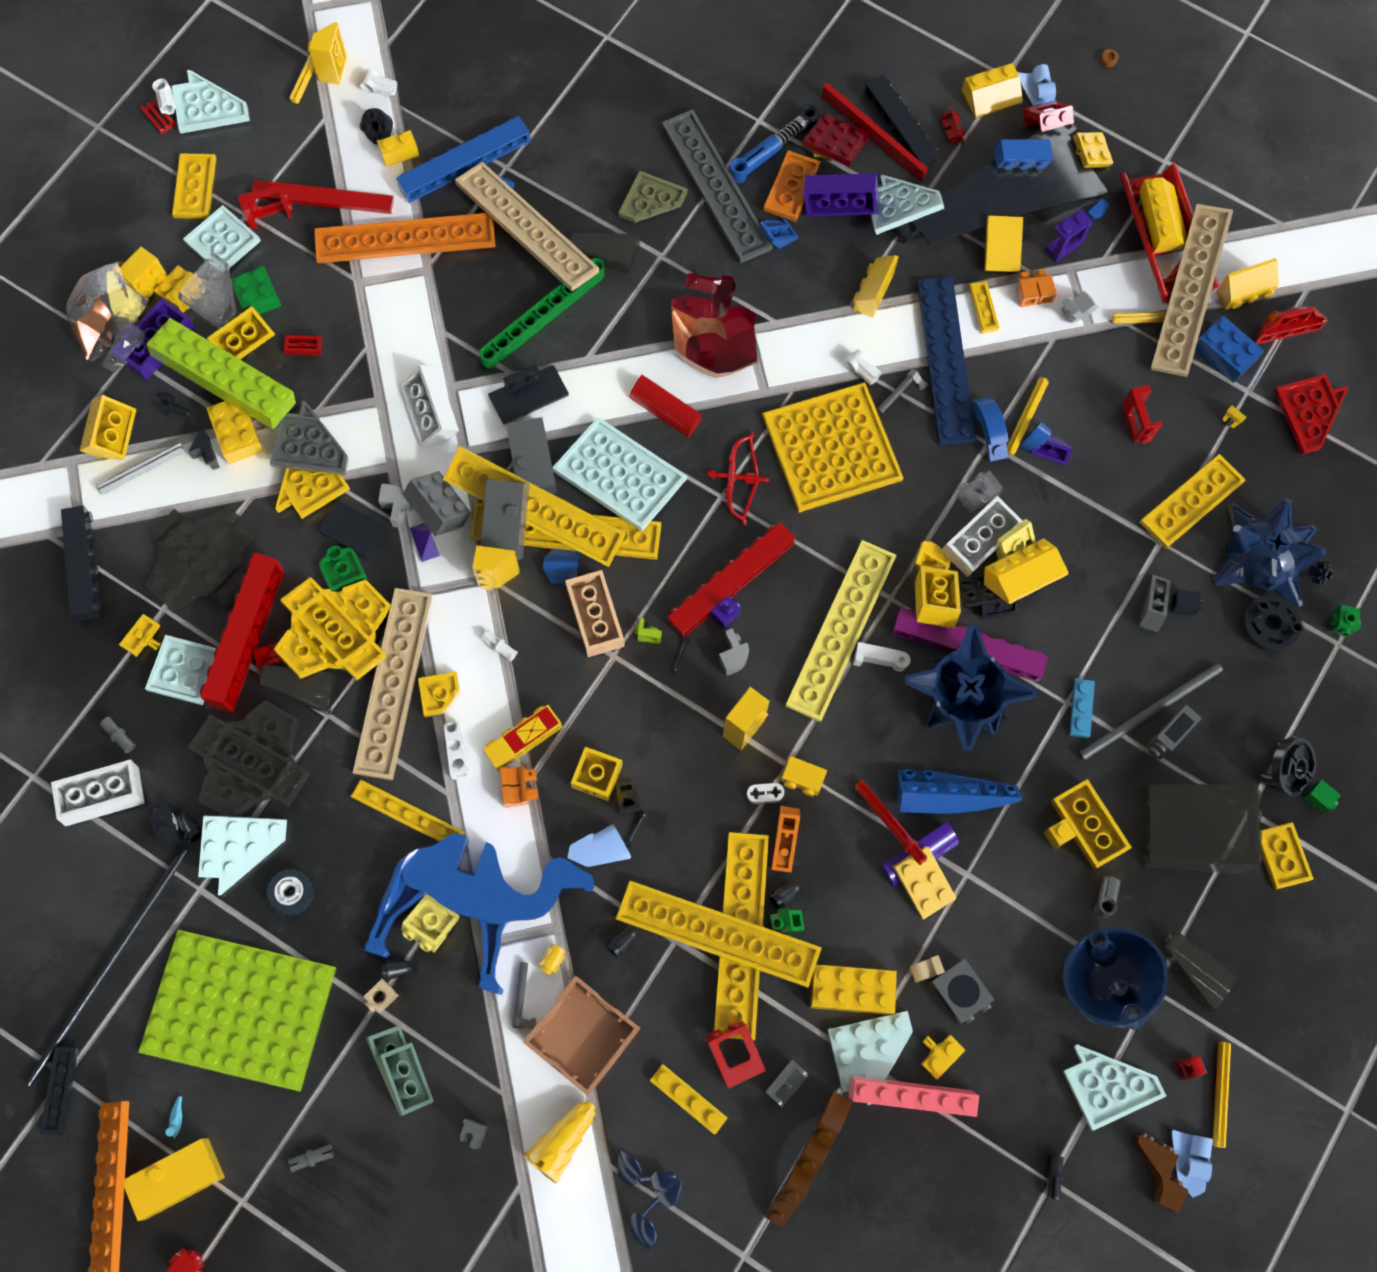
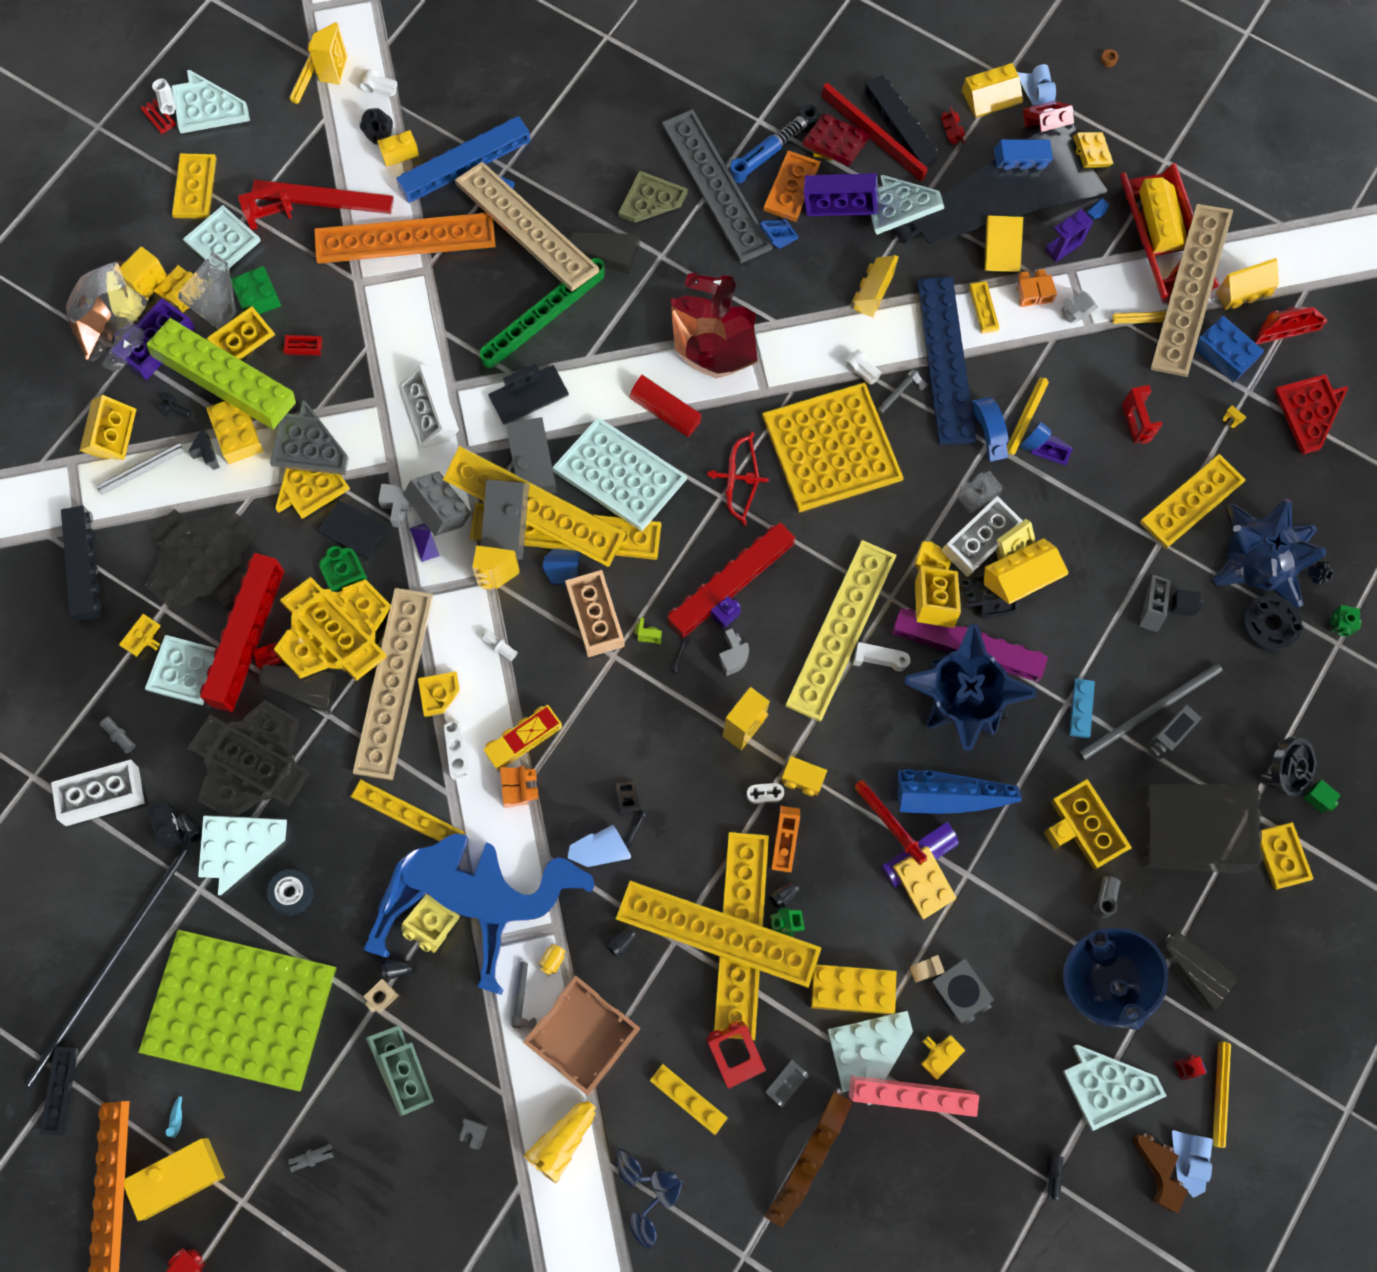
(596, 774): yellow brick -> none

